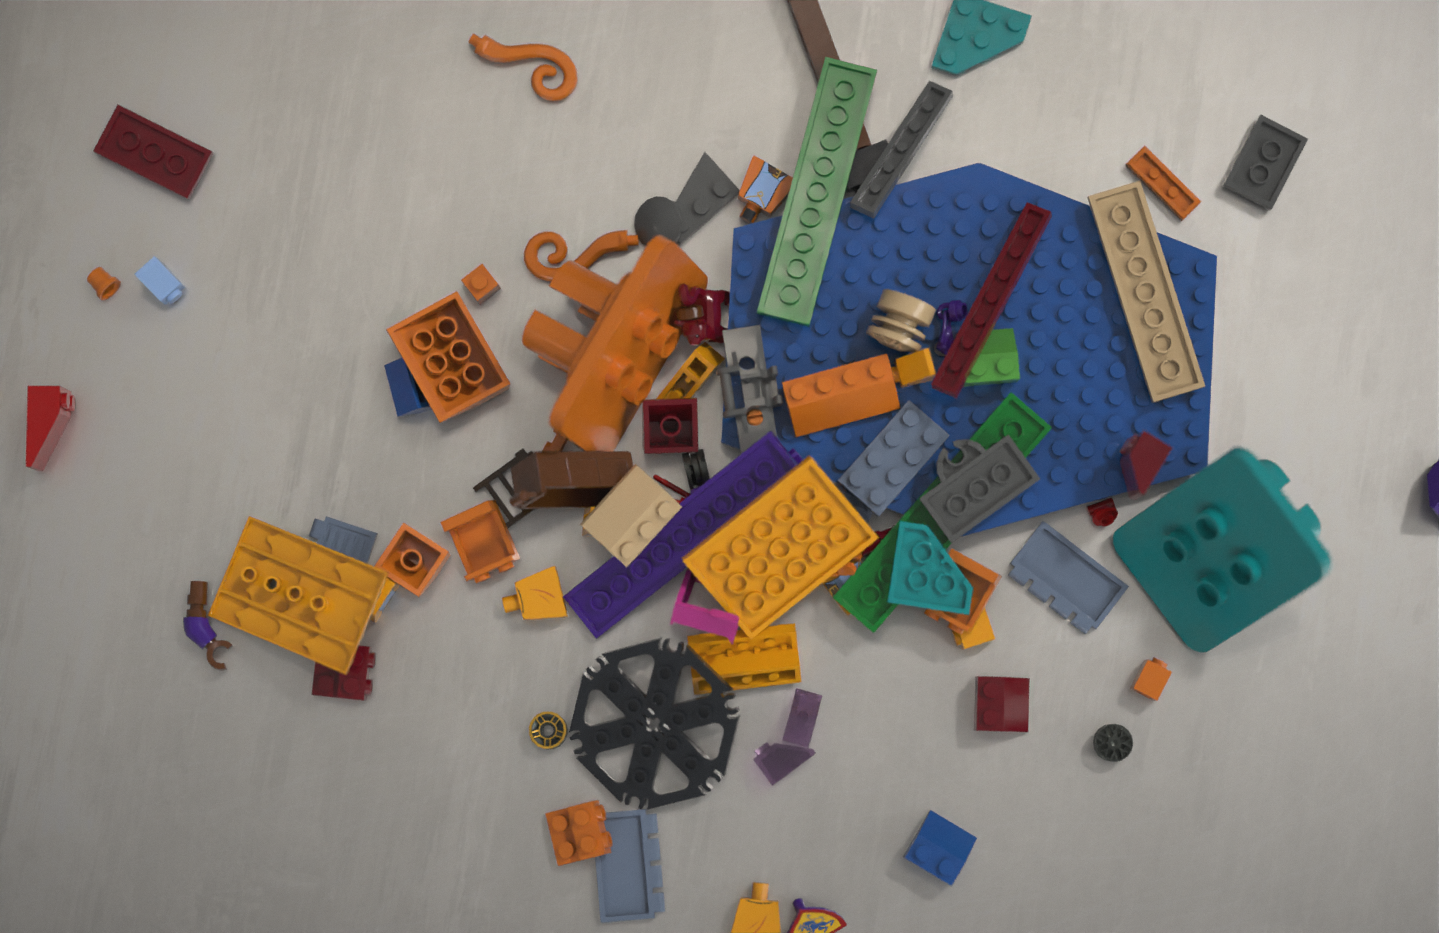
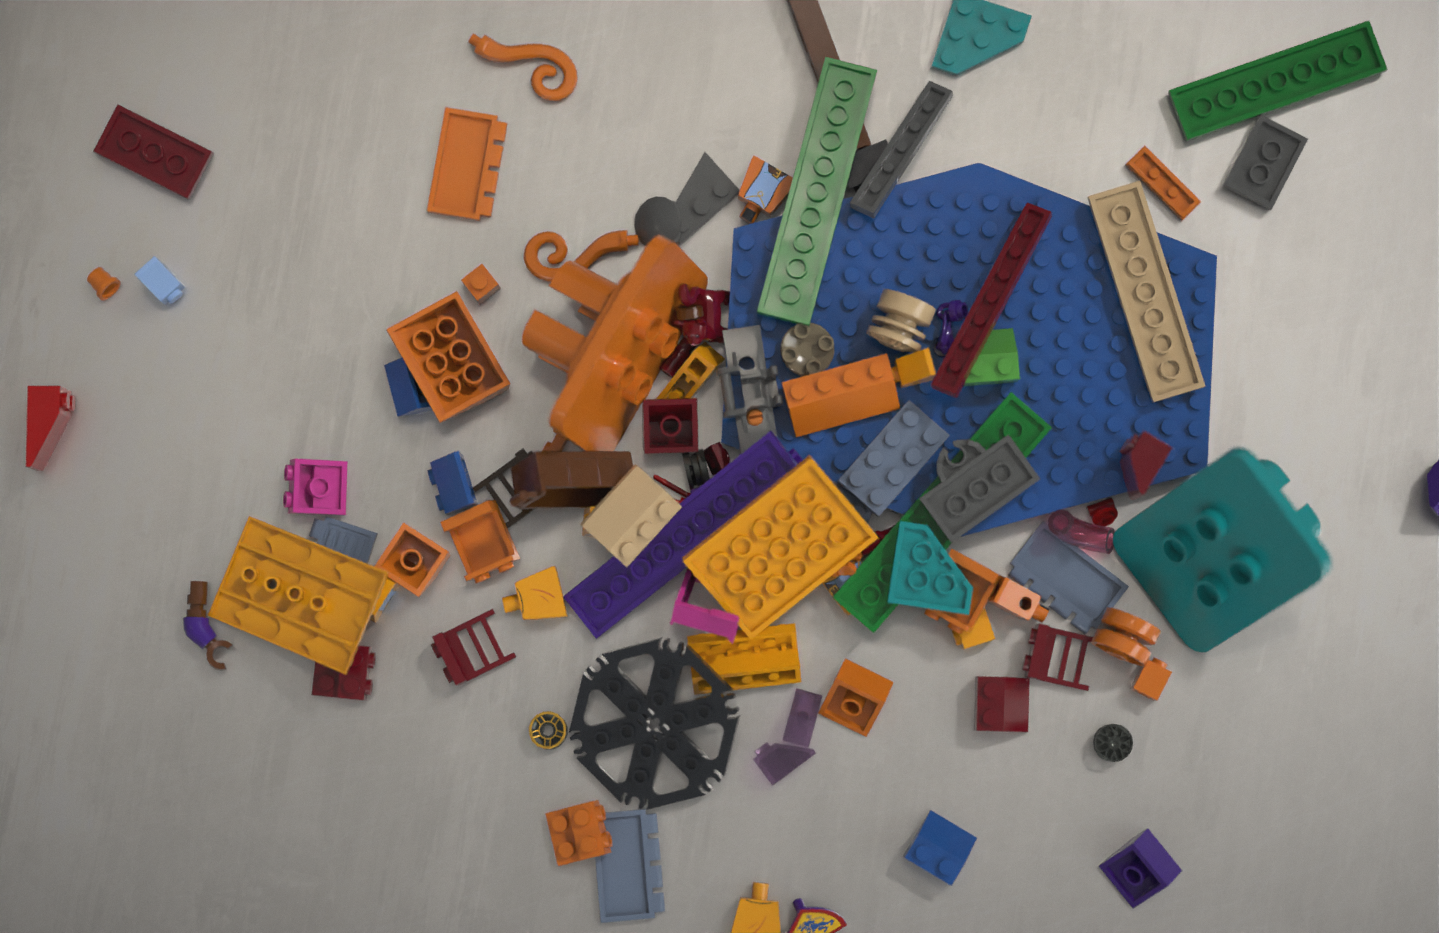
(316, 487): none -> dark pink plate
(453, 483): none -> blue slope
(457, 662): none -> dark red plate
(464, 162): none -> orange hinge
(677, 358): none -> dark red pin
(716, 457): none -> dark red plate
(807, 349): none -> dark tan dish
(855, 697): none -> orange slope
(1007, 598): none -> orange torso
(1038, 661): none -> dark red plate
(1081, 533): none -> clear pink cylinder
(1126, 636): none -> orange wheel
(1140, 868): none -> dark purple slope
(1277, 80): none -> green plate

